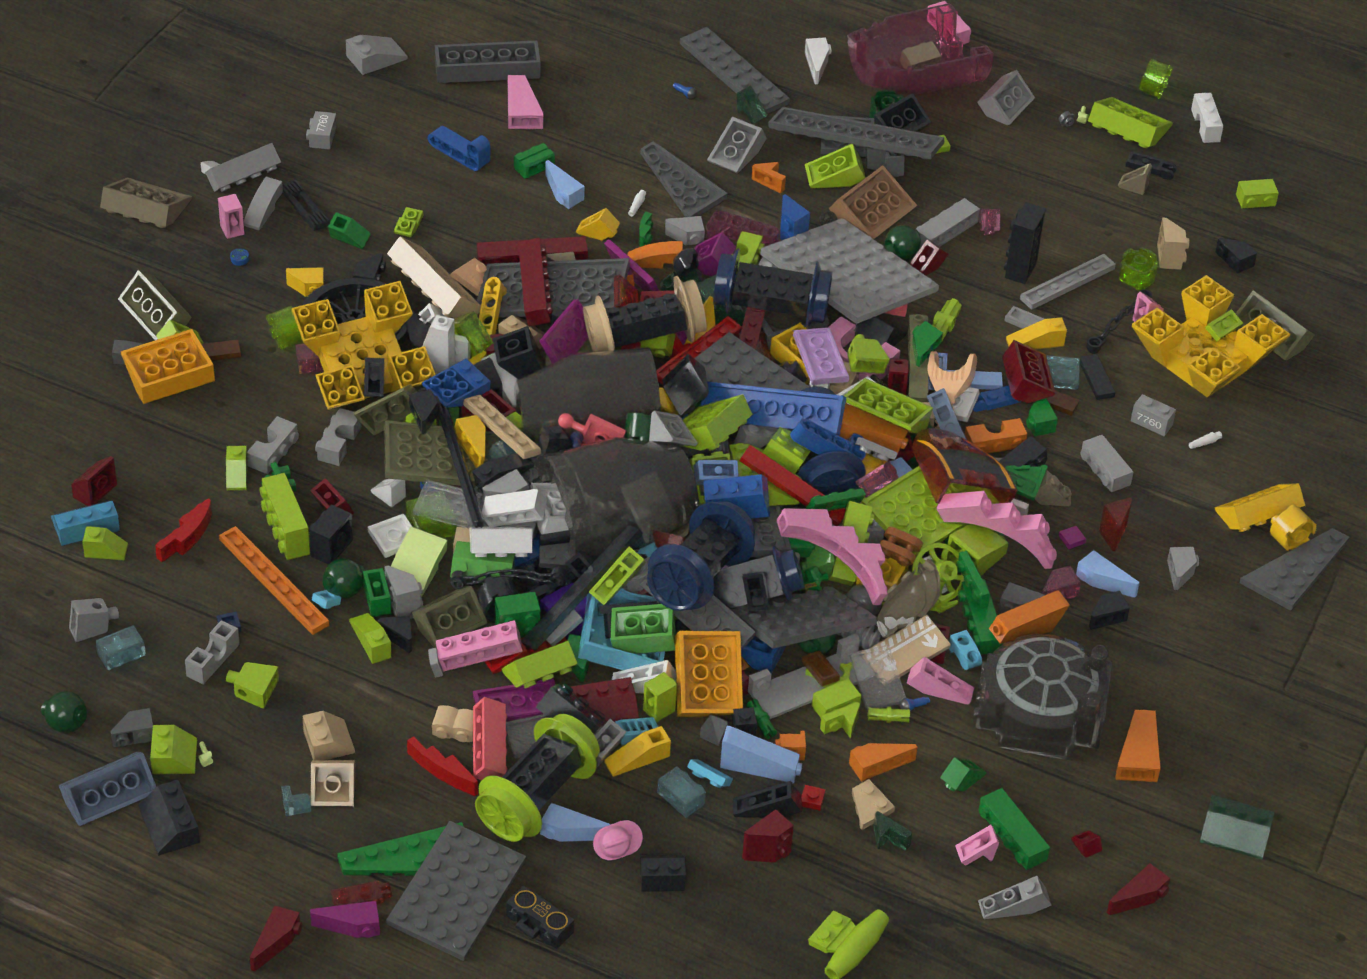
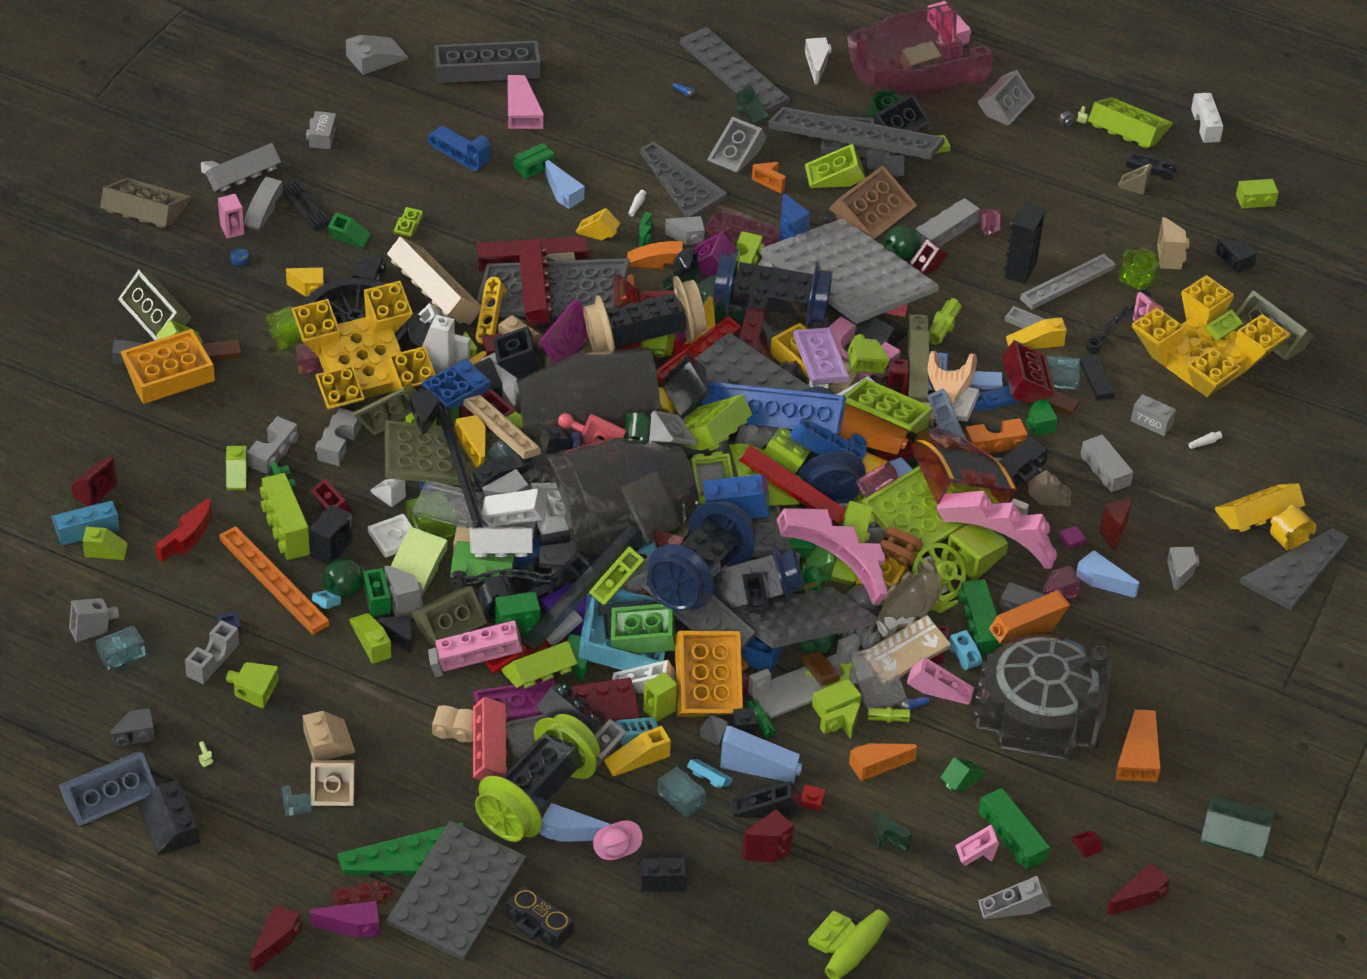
(64, 712): dark green brick -> none
(172, 750): lime slope -> none
(374, 377): black slope -> none
(443, 768): red slope -> none
(470, 275): light nougat wing -> none
(472, 328): clear neon green panel -> none
(640, 276): magenta tile -> none
(714, 470): medium blue brick -> none
(793, 742): orange brick -> none
(836, 500): green plate -> none
(869, 801): tan wing -> none
(878, 451): light grey plate -> none
(925, 339): green slope -> none
(973, 579): green plate -> none
(1027, 479): green wing -> none
(1109, 610): black slope -> none
(1155, 78): clear neon green brick -> none

